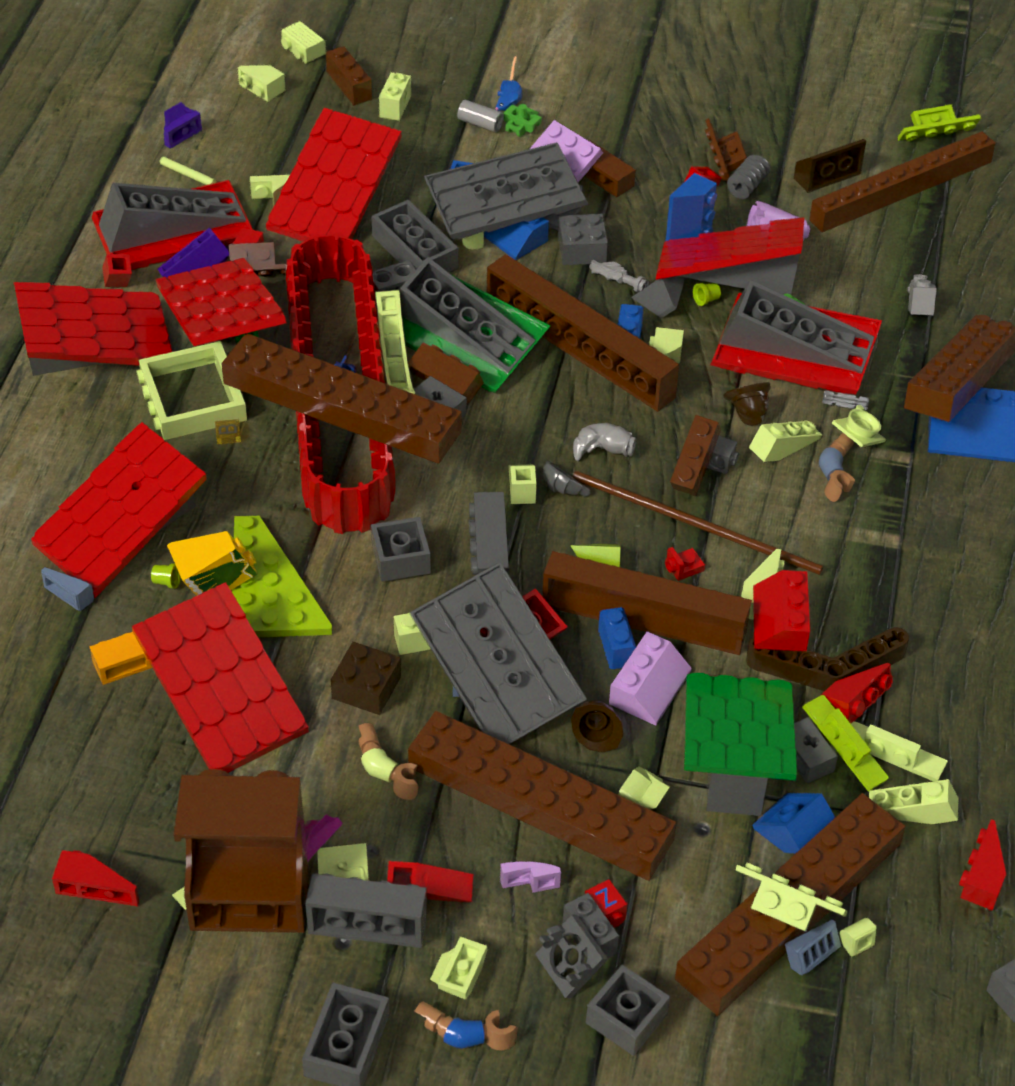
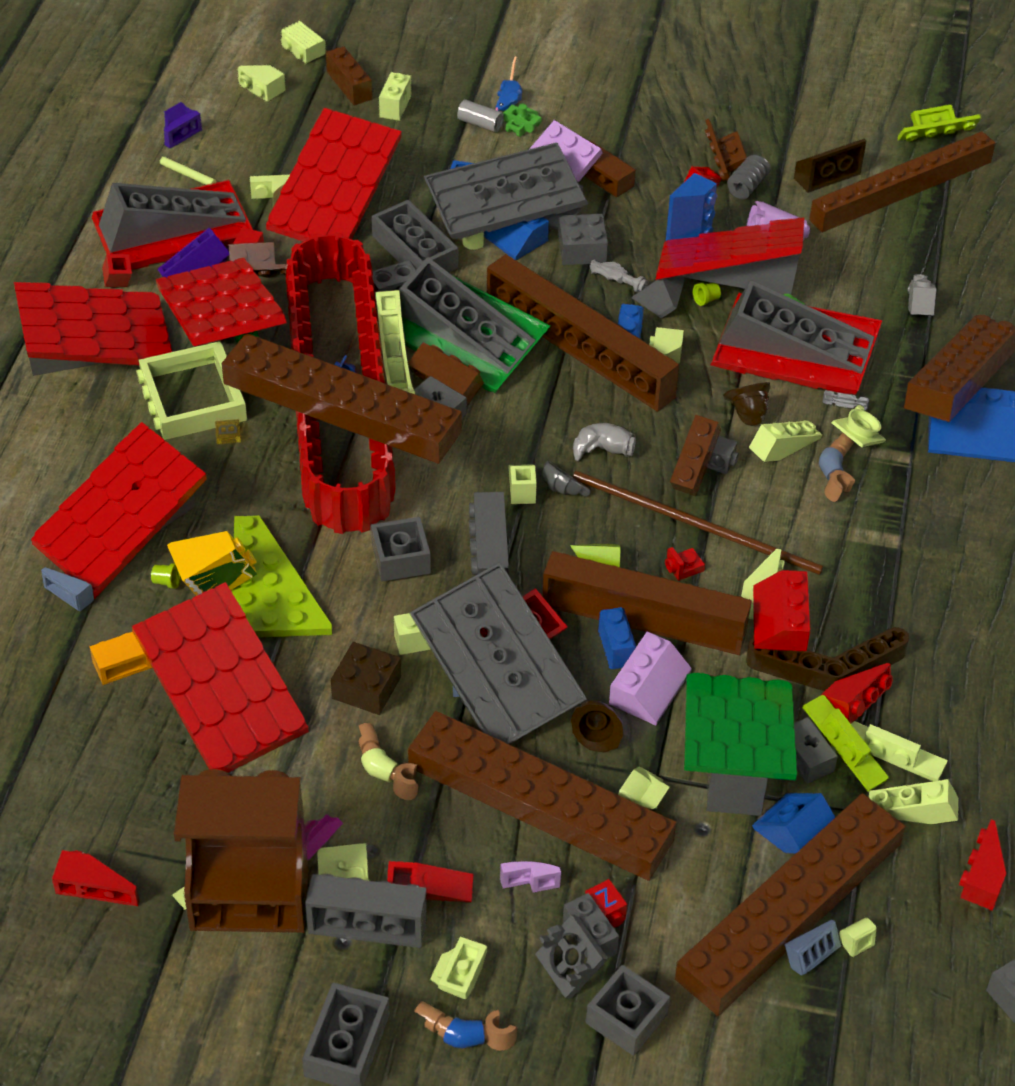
(785, 902): yellowish green bracket -> none

